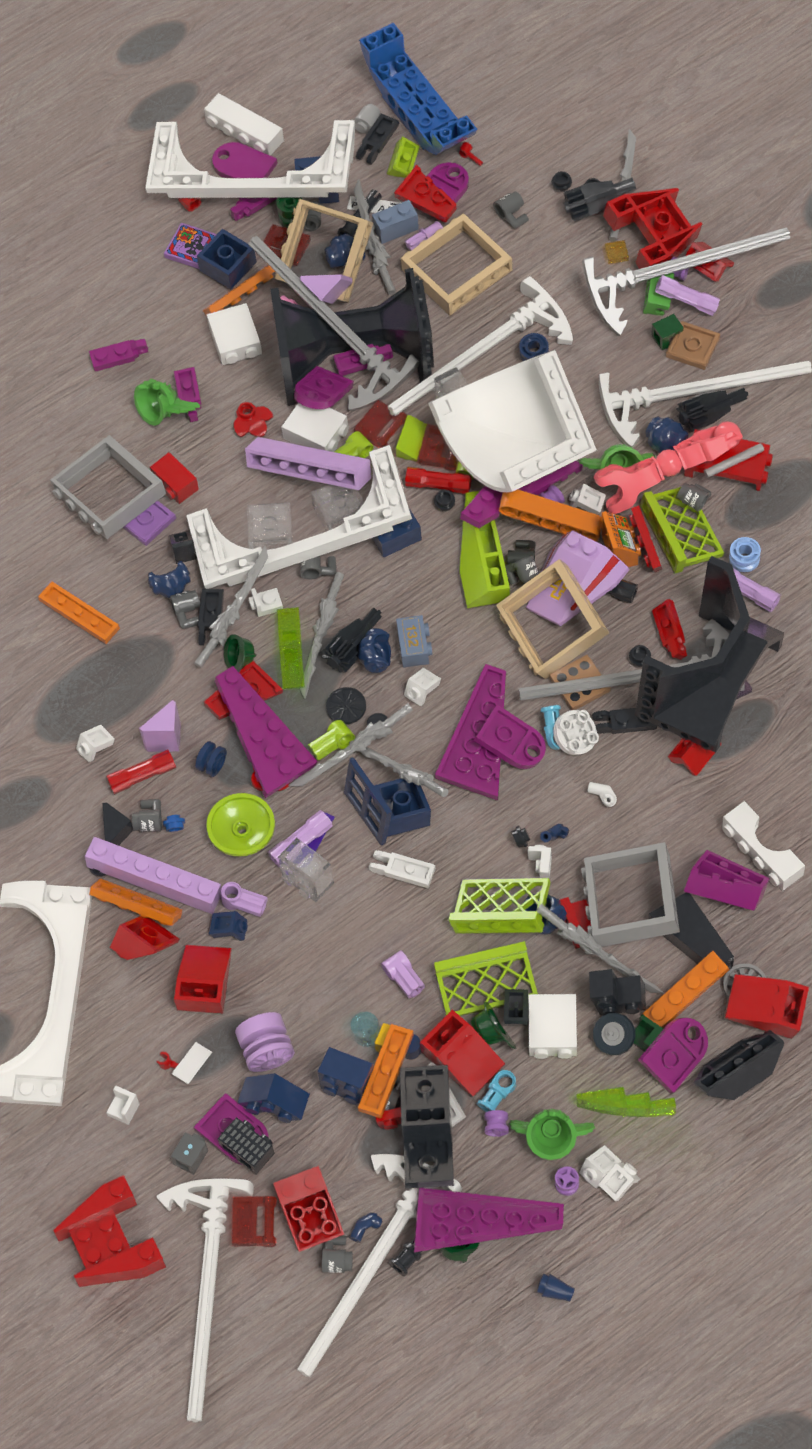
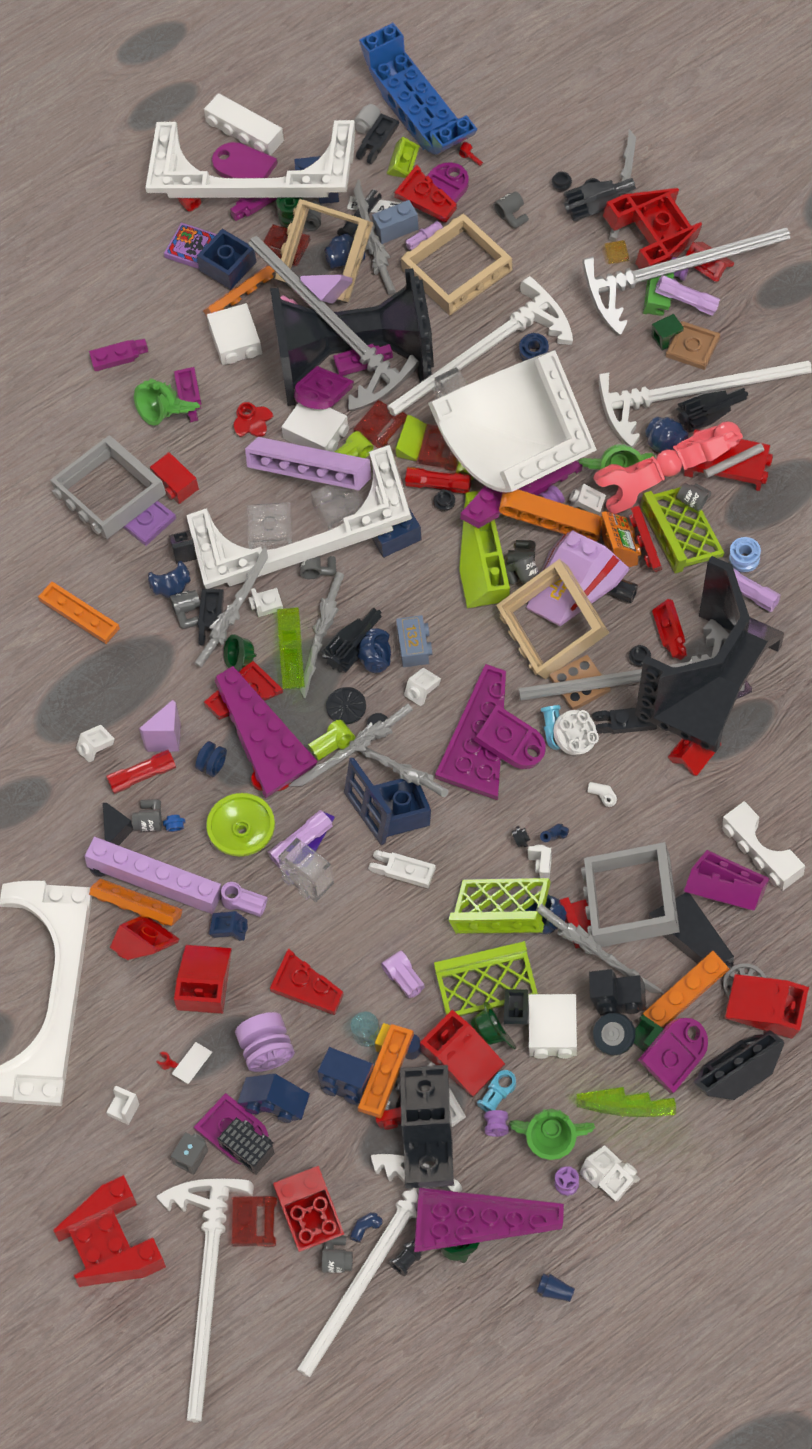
(303, 984): none -> red wing

